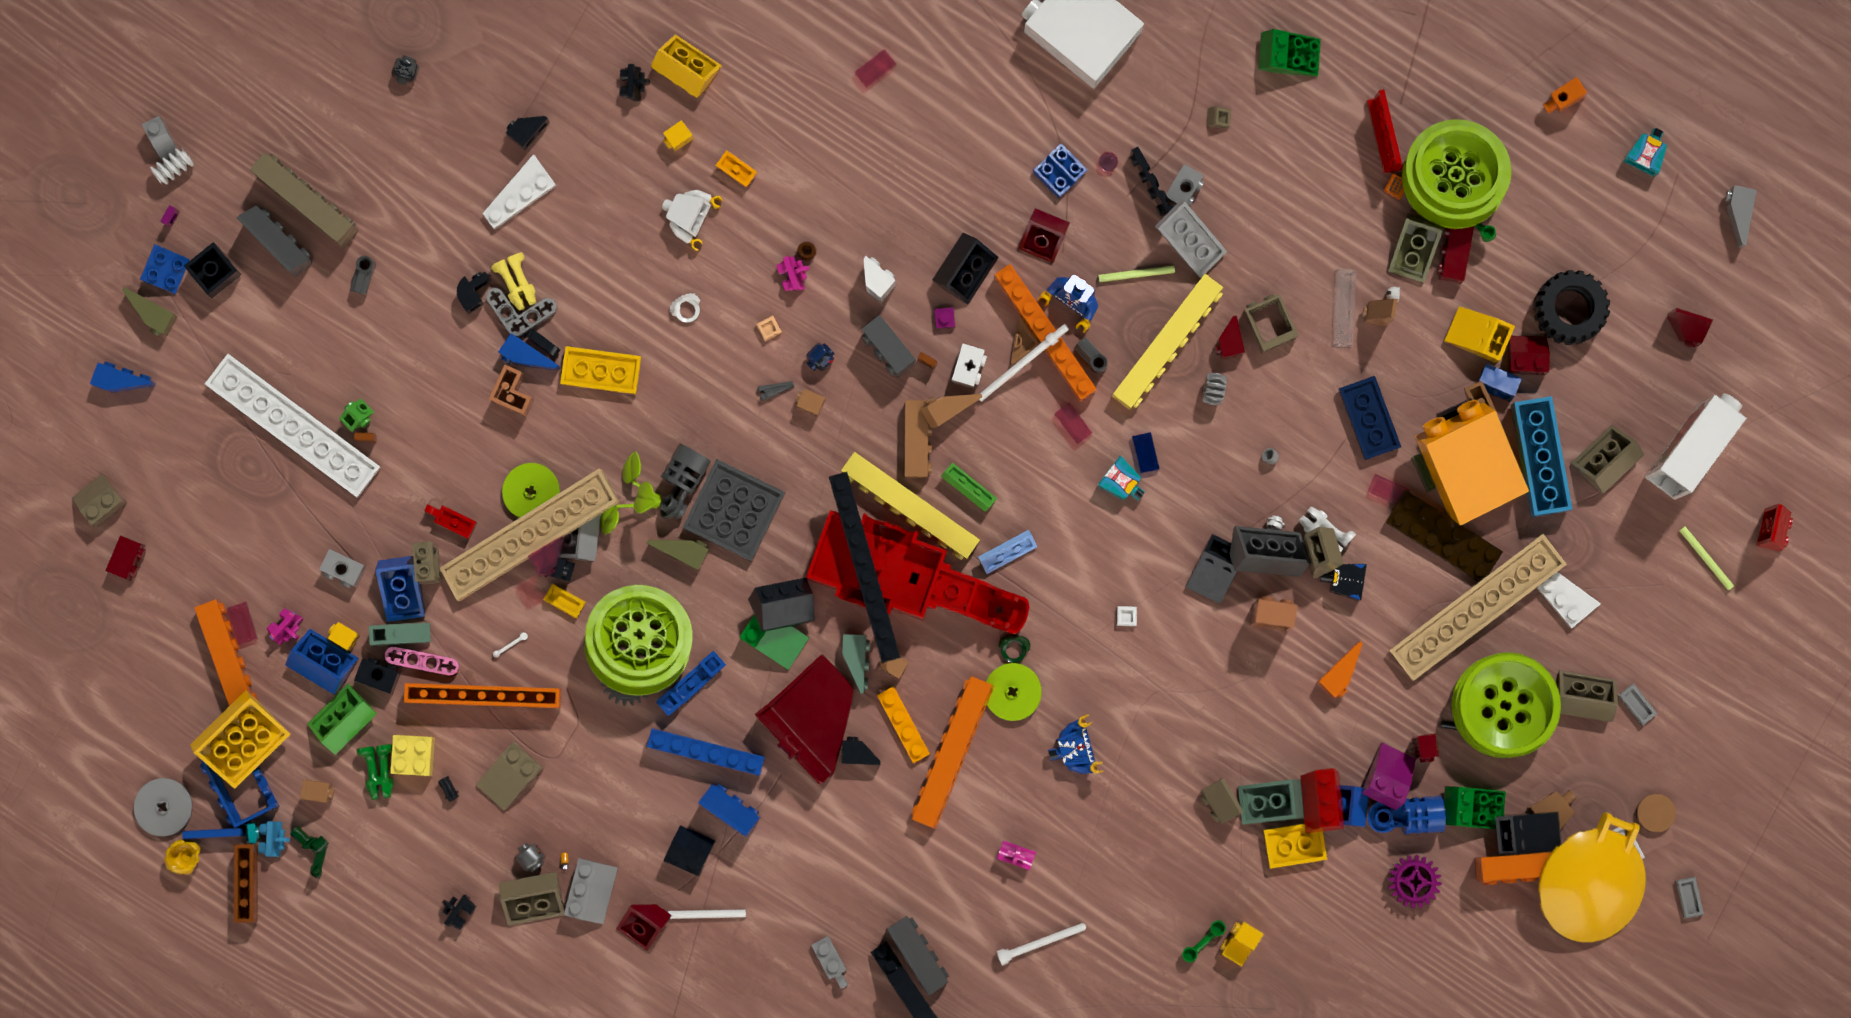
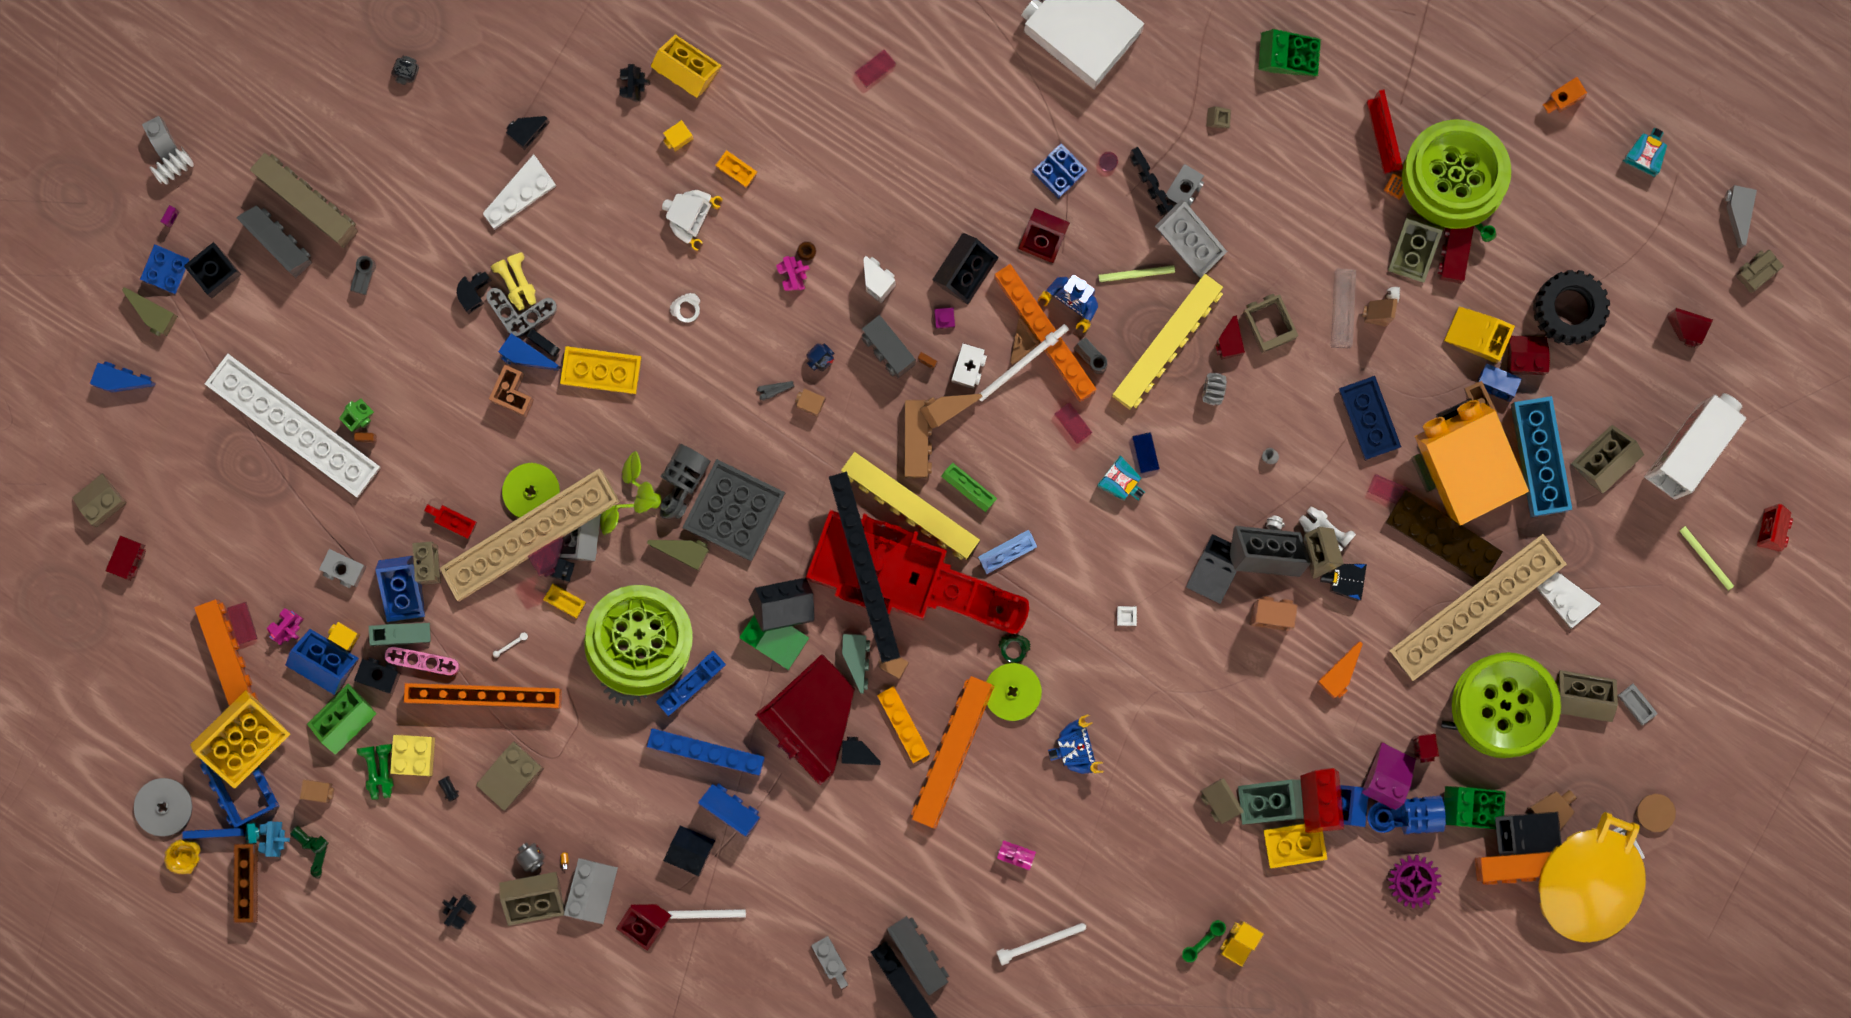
(768, 328): light nougat tile -> none
(1689, 897): light grey tile -> none
(1759, 271): none -> dark tan brick

